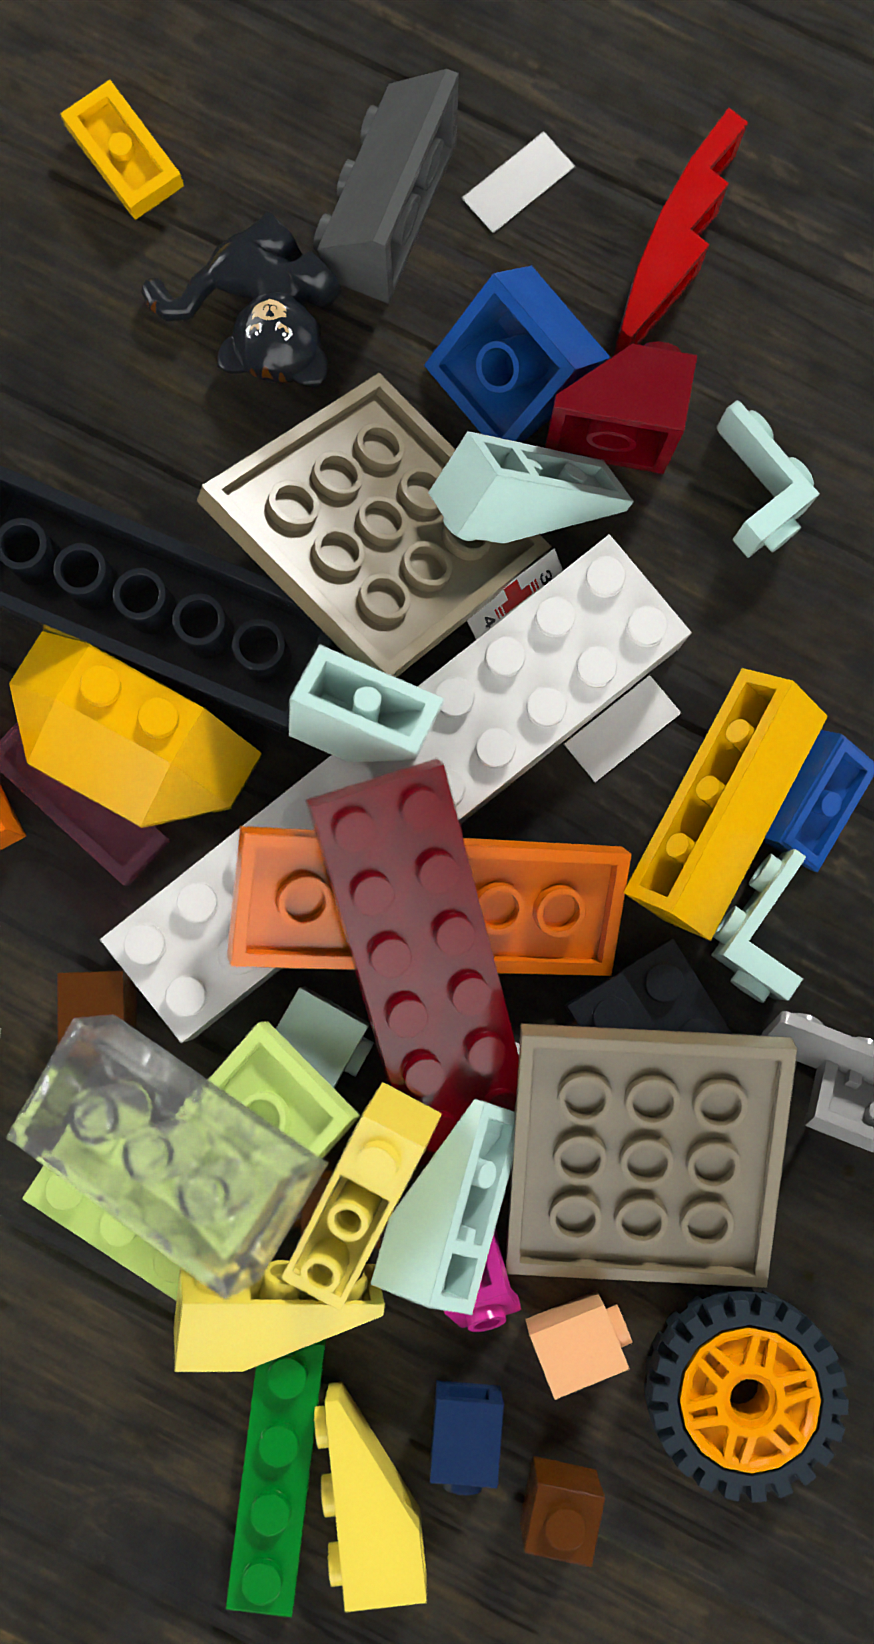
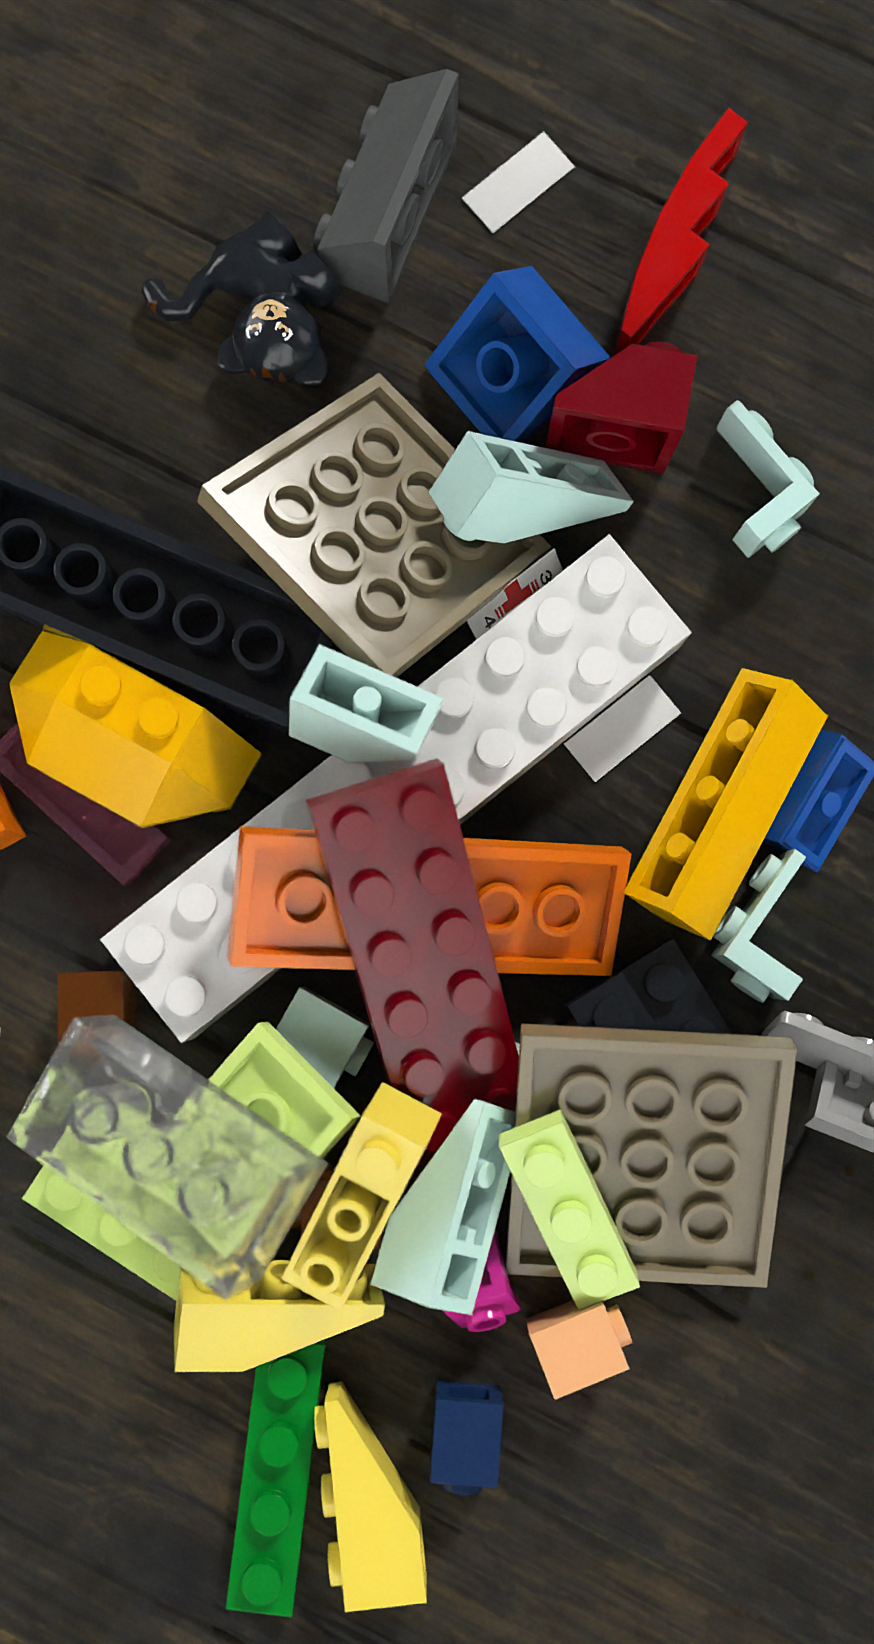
(122, 149): yellow plate -> none
(561, 1511): reddish brown brick -> none
(569, 1209): none -> yellowish green plate
(775, 1433): wheel -> none

